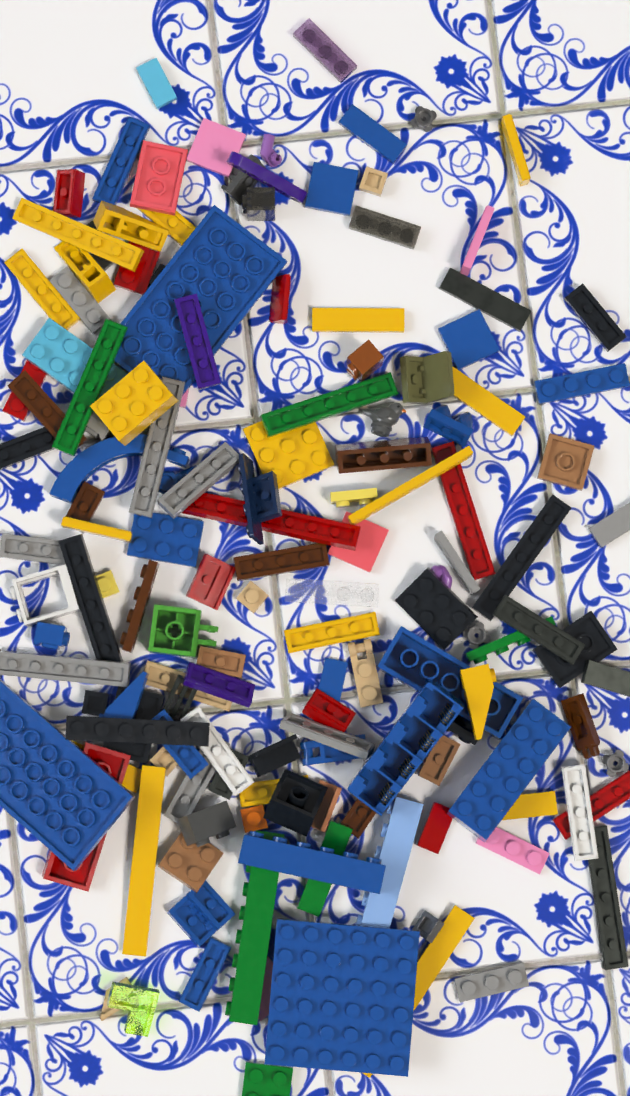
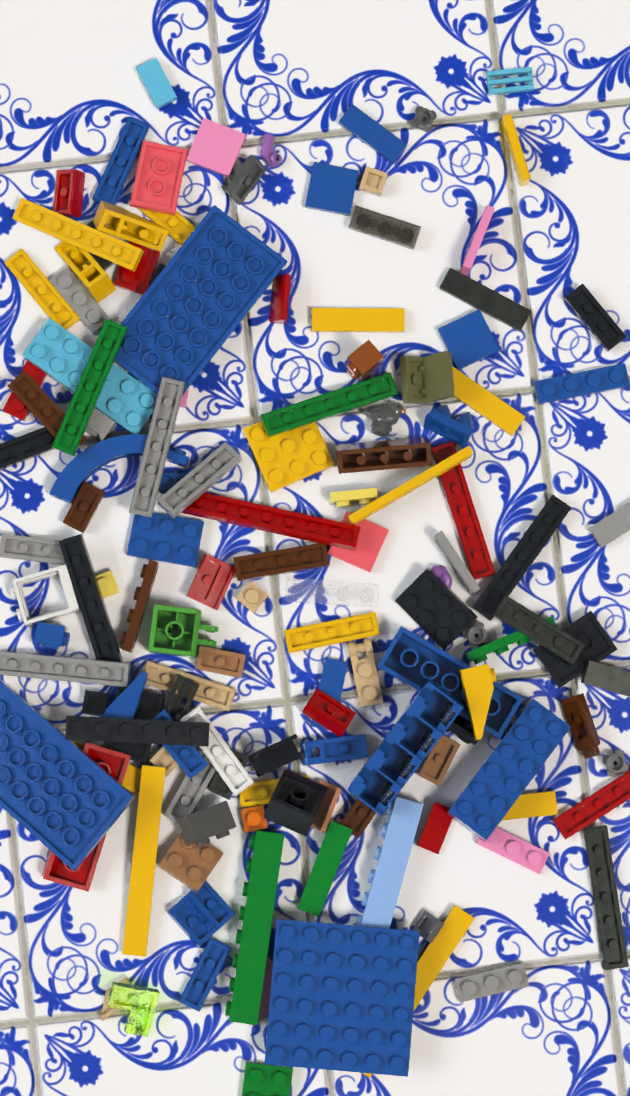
(96, 529): yellow tile -> none
(134, 403): yellow brick -> none
(197, 341): dark purple plate -> none
(219, 684): dark purple tile -> none
(259, 203): clear smoke brick -> none
(260, 497): dark blue bracket -> none
(266, 177): dark purple beam -> none
(311, 863): blue brick -> none
(324, 50): clear purple plate -> none
(327, 736): light grey tile -> none
(509, 72): none -> medium azure tile
(565, 462): medium nougat plate -> none
(579, 812): white tile -> none

